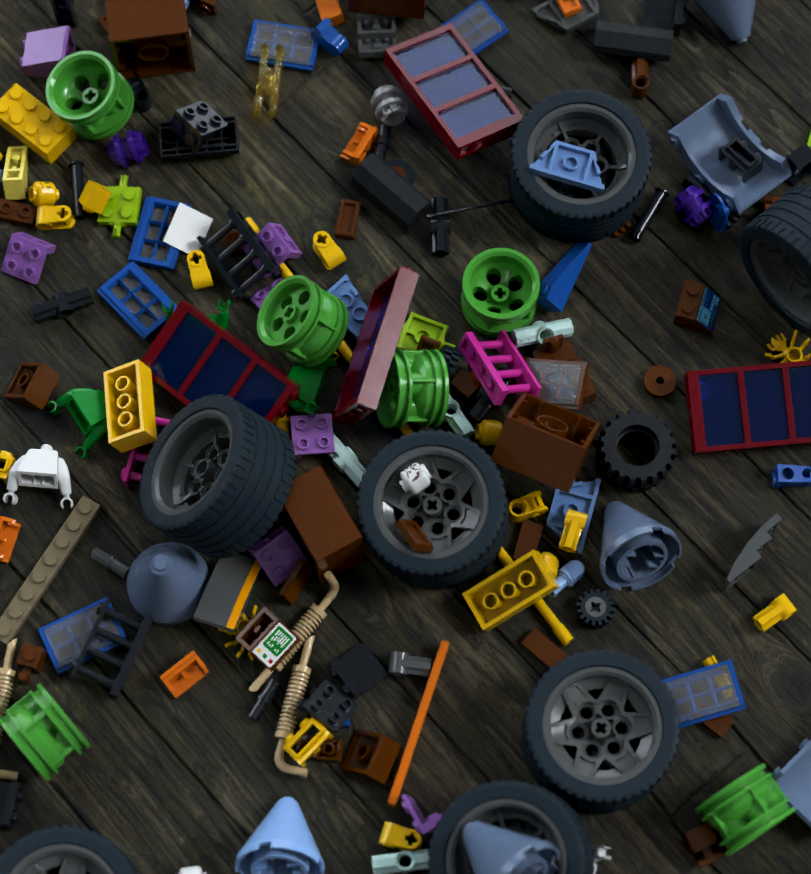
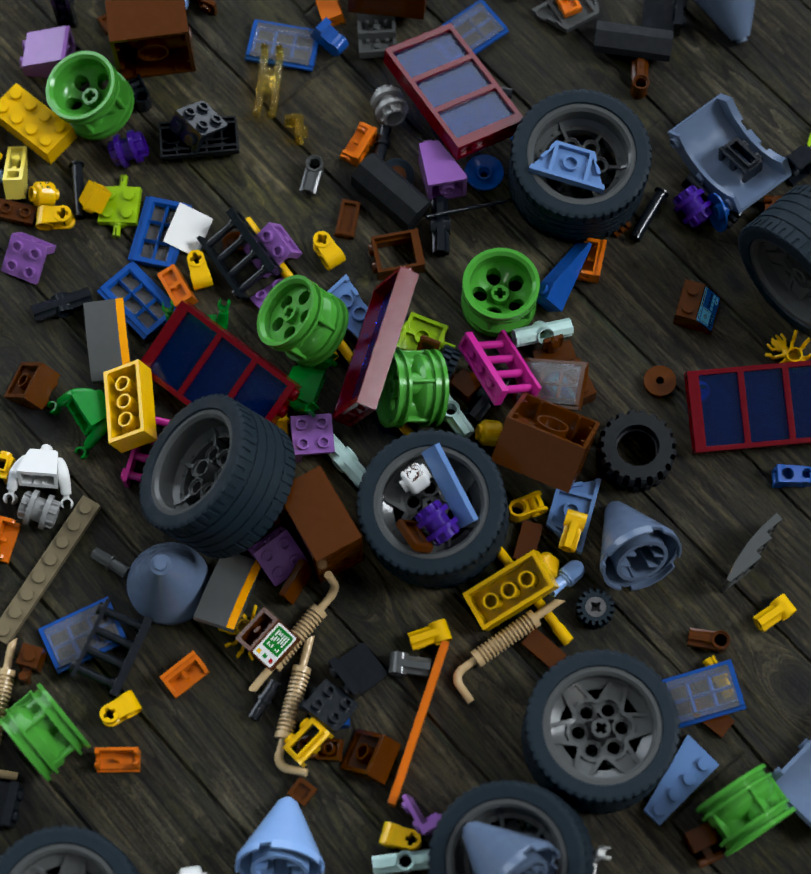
(38, 509): none -> light grey piece
(106, 336): none -> dark grey slope
(117, 759): none -> orange hinge
(122, 708): none -> yellow piece
(176, 285): none -> orange hinge
(297, 121): none -> clear yellow bracket
(302, 791): none -> reddish brown plate
(312, 176): none -> dark grey piece
(396, 238): none -> reddish brown window
(430, 635): none -> yellow piece
(437, 522): none -> dark purple piece
(440, 171): none -> medium lavender slope
(449, 485): none -> medium blue tile
(484, 165): none -> blue dish
(499, 642): none -> tan piece
(592, 266): none -> orange hinge
(684, 775): none -> medium blue wing
(706, 639): none -> reddish brown piece

